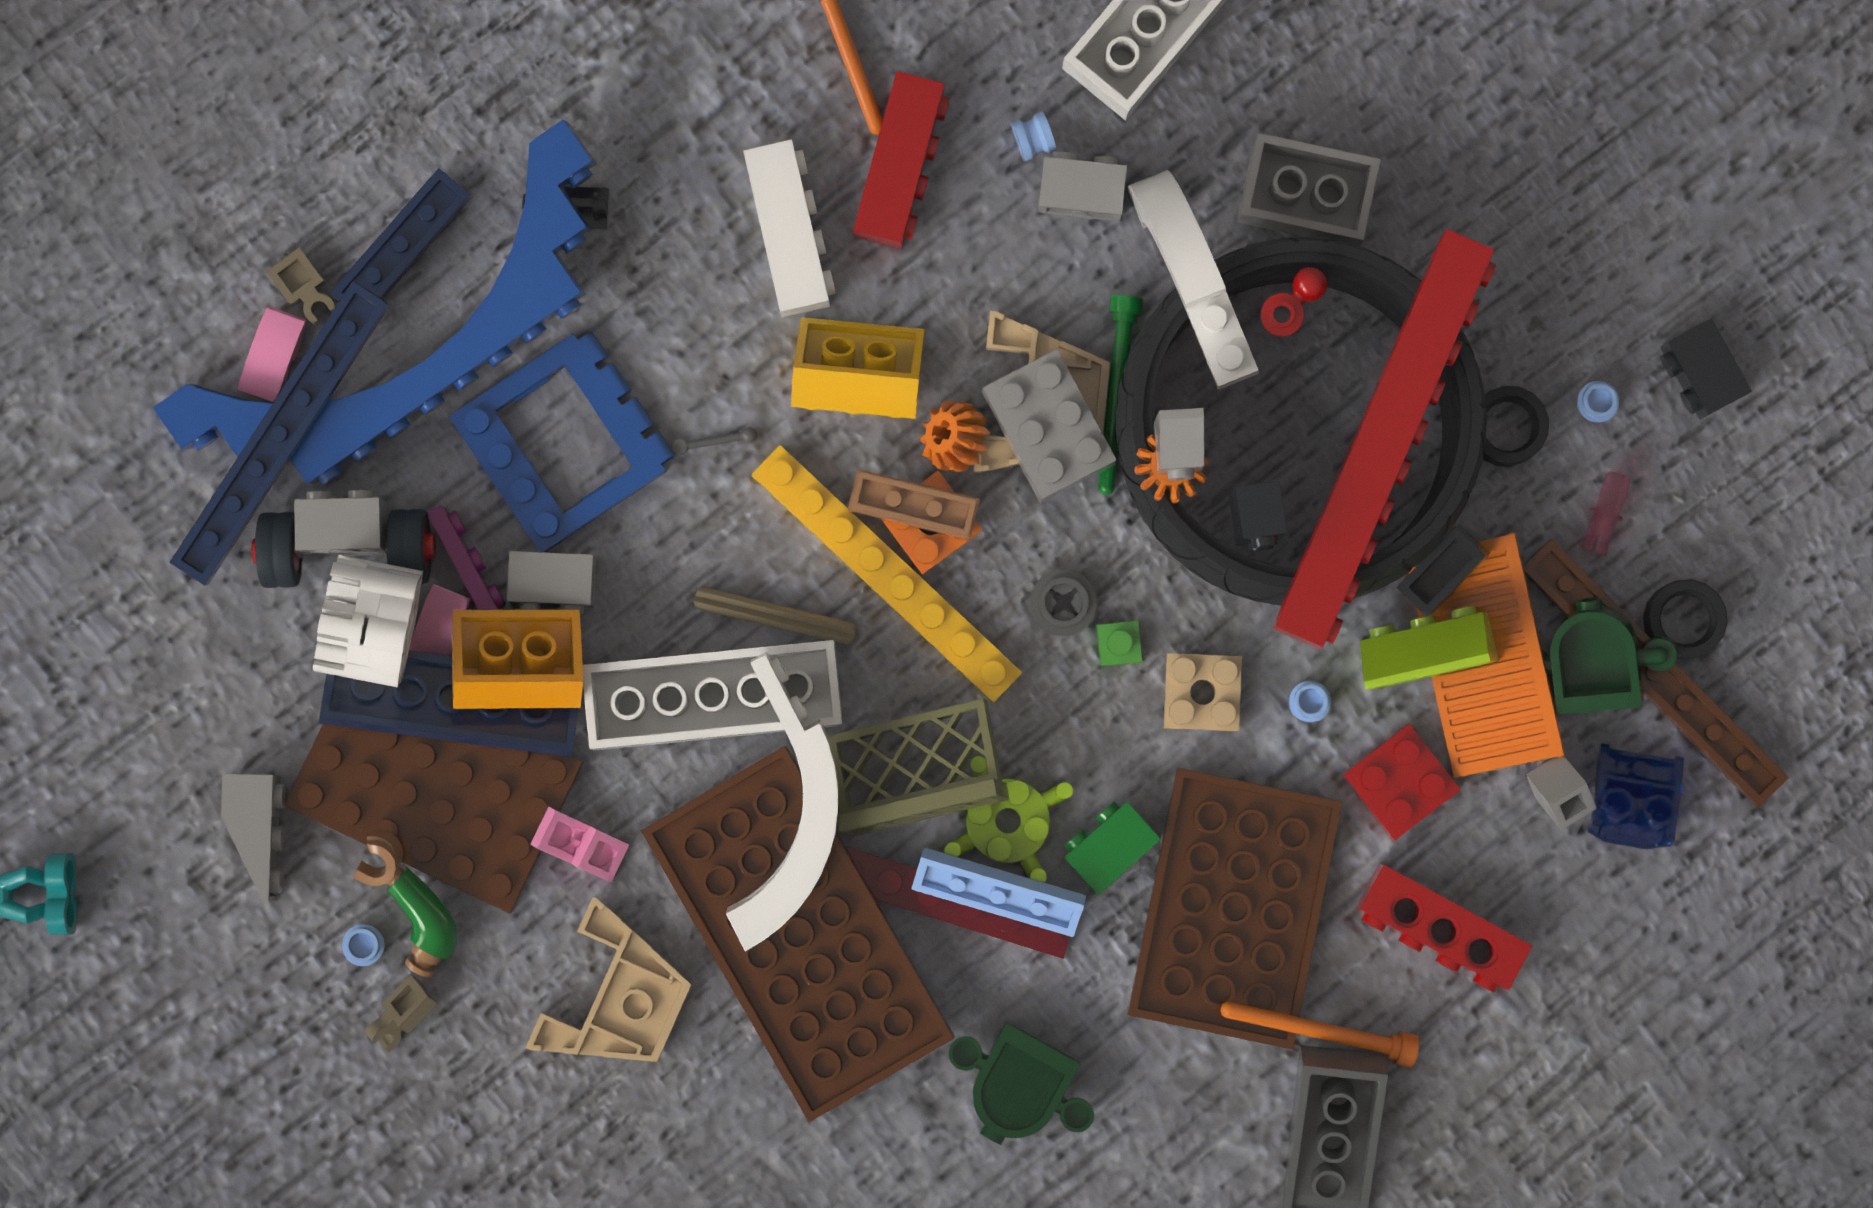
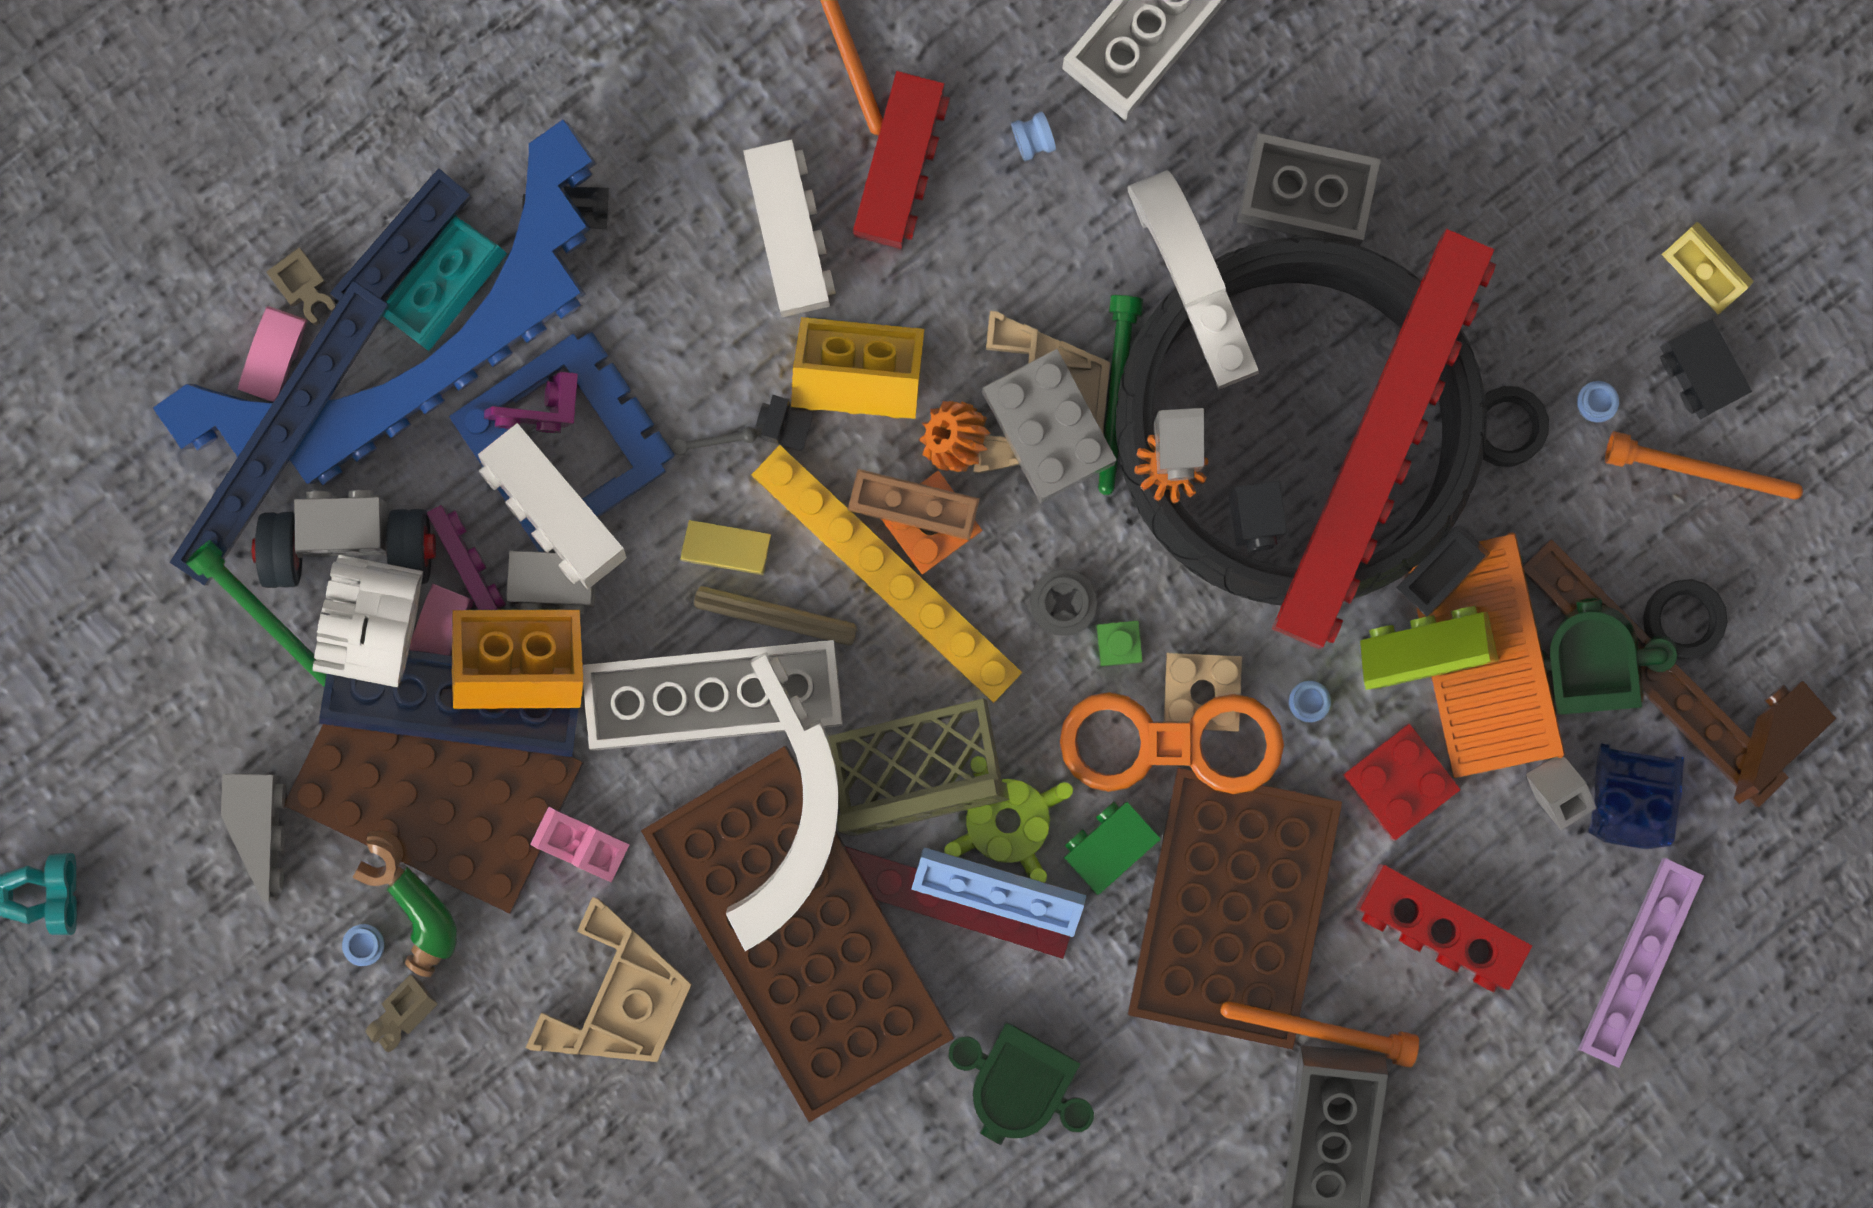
(208, 561): none -> green piece
(443, 282): none -> teal tile
(551, 506): none -> white brick
(559, 396): none -> magenta bracket
(725, 547): none -> light yellow slope
(784, 424): none -> black bracket
(1082, 187): light grey brick -> none
(1171, 743): none -> orange bar
(1308, 286): red plate -> none
(1606, 512): clear pink axle -> none
(1624, 450): none -> orange piece
(1641, 962): none -> lavender plate
(1708, 268): none -> light yellow slope
(1780, 735): none -> reddish brown slope

